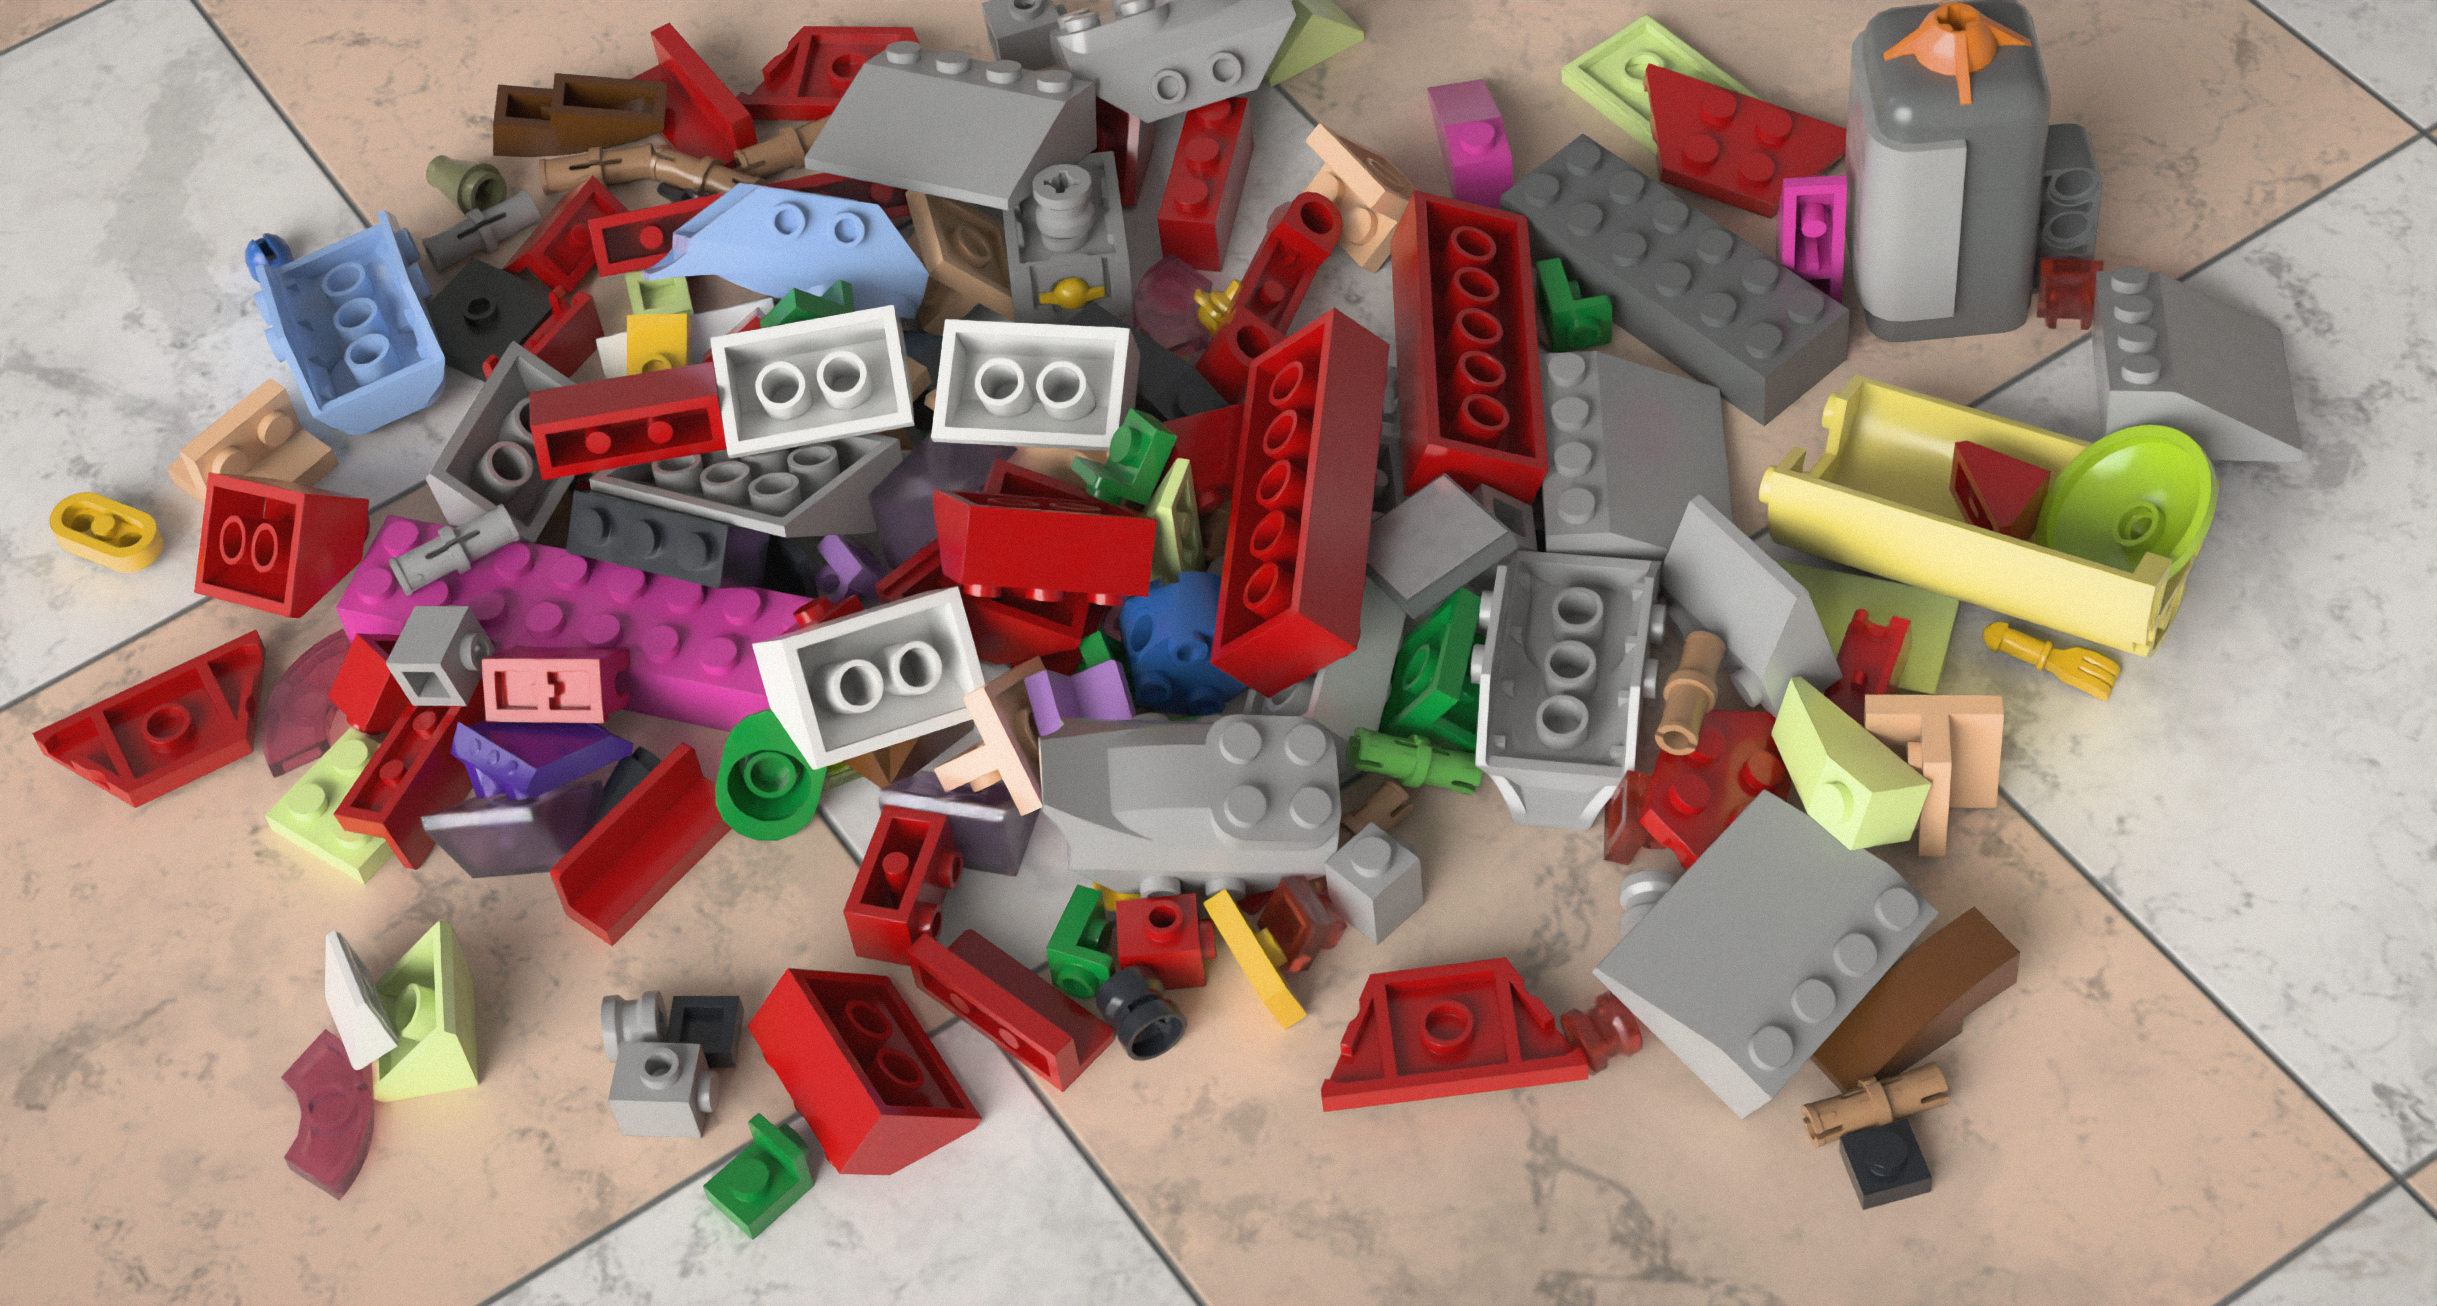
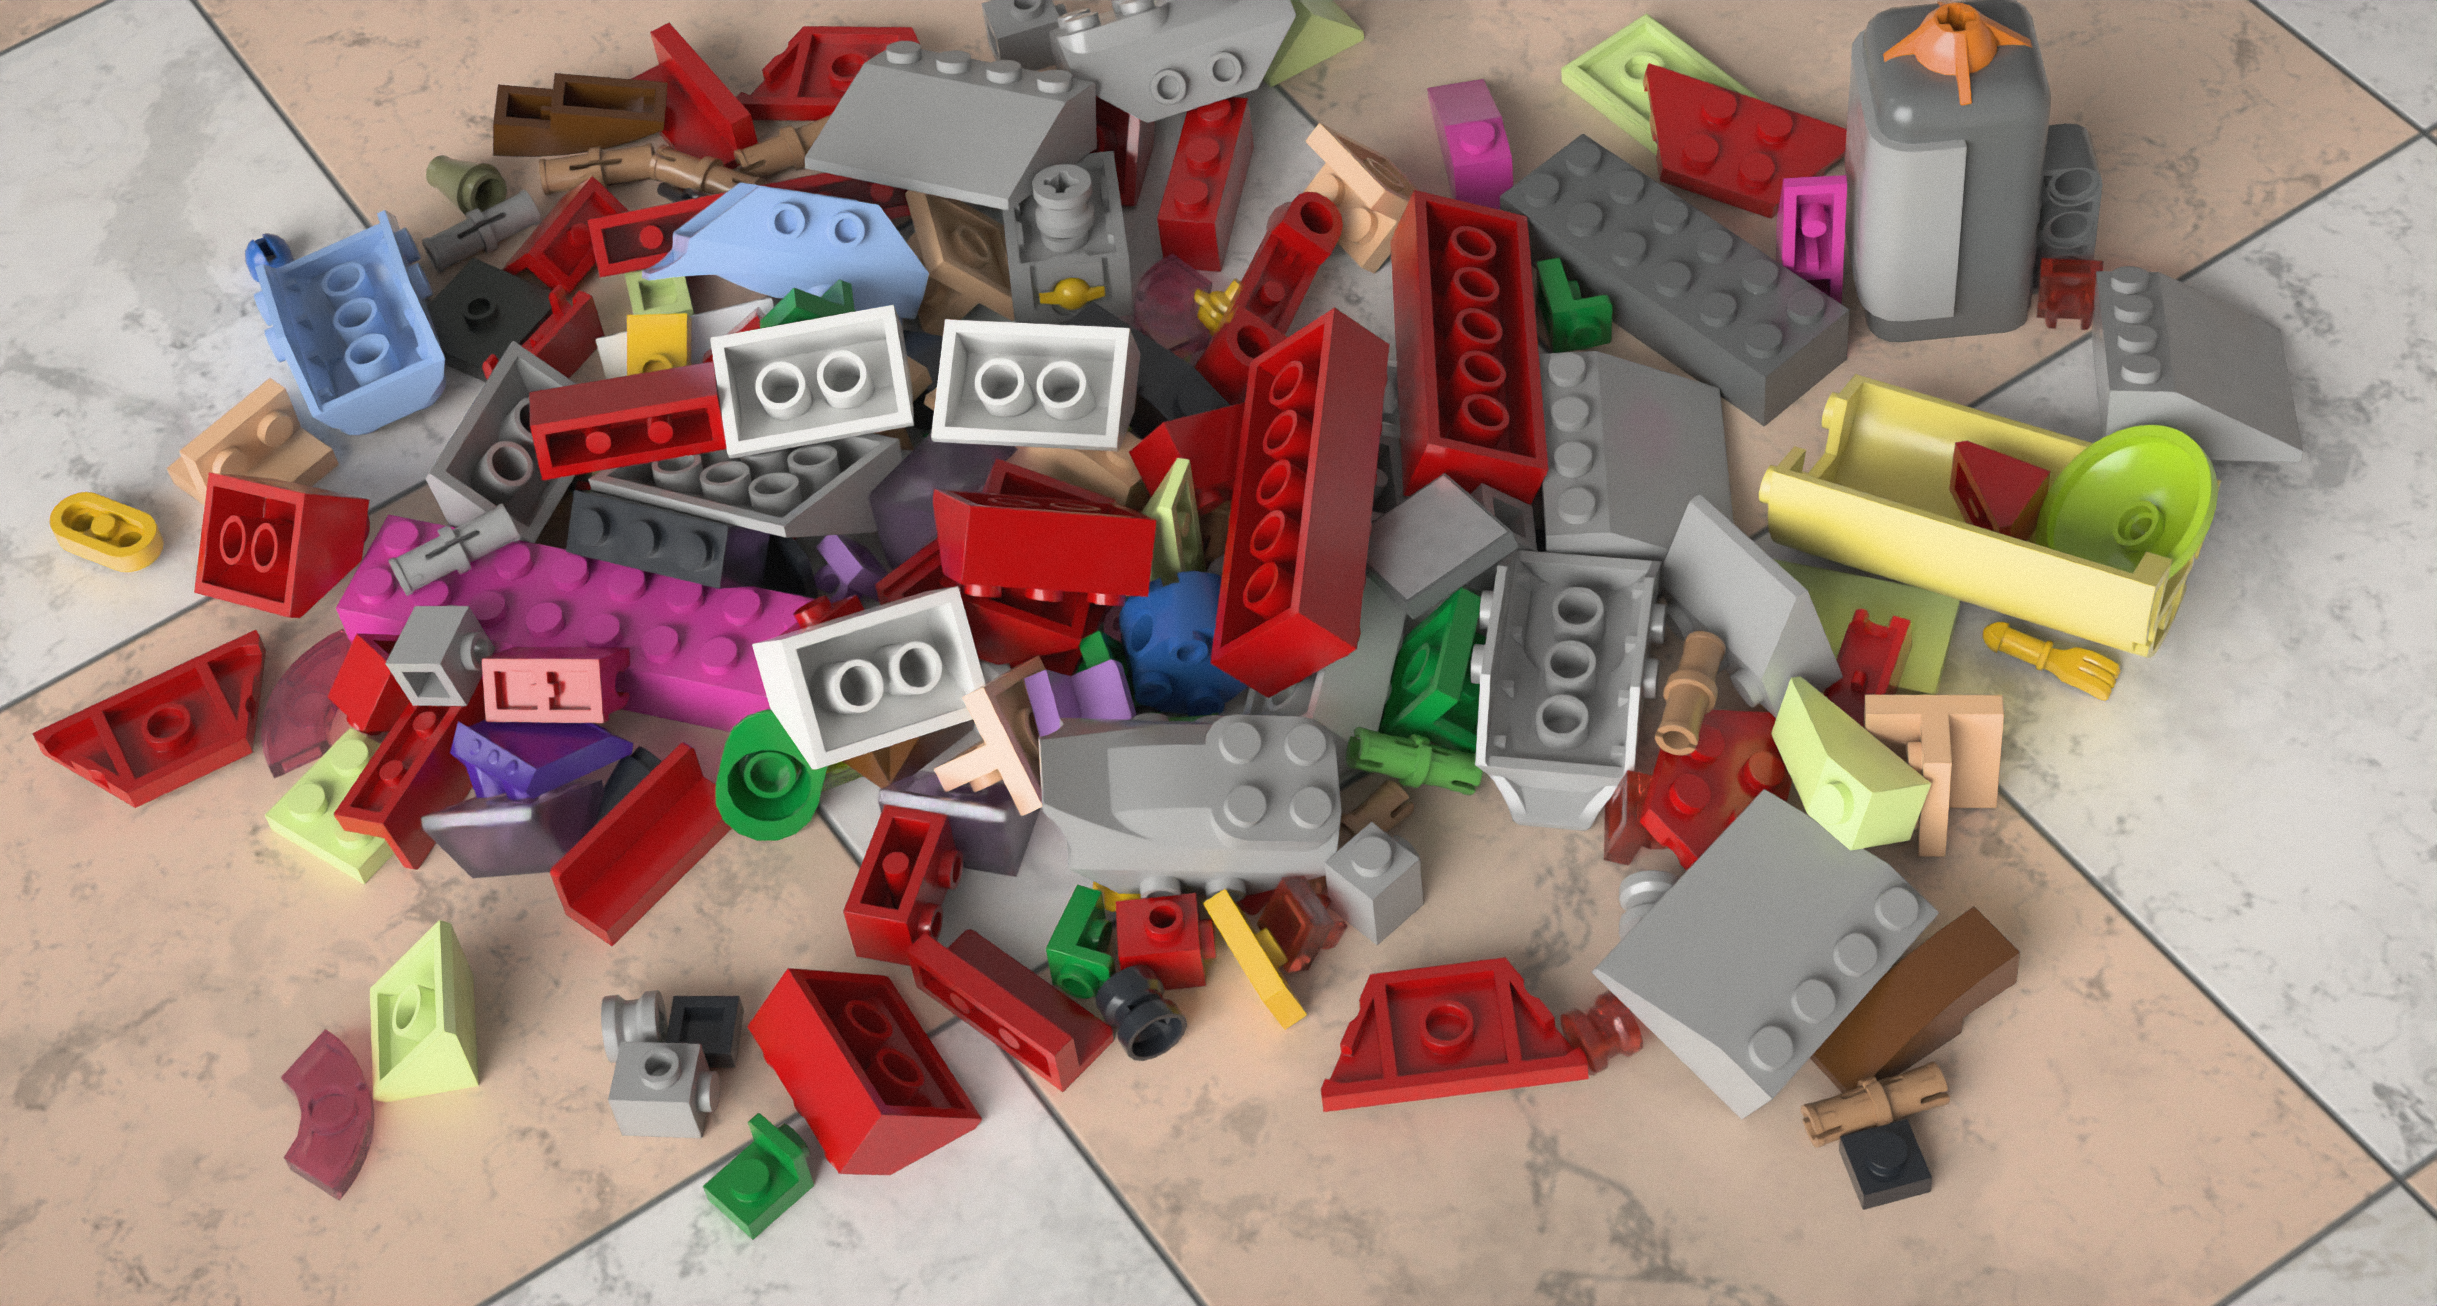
(356, 1004): white slope -> none
(1134, 461): green bracket -> none

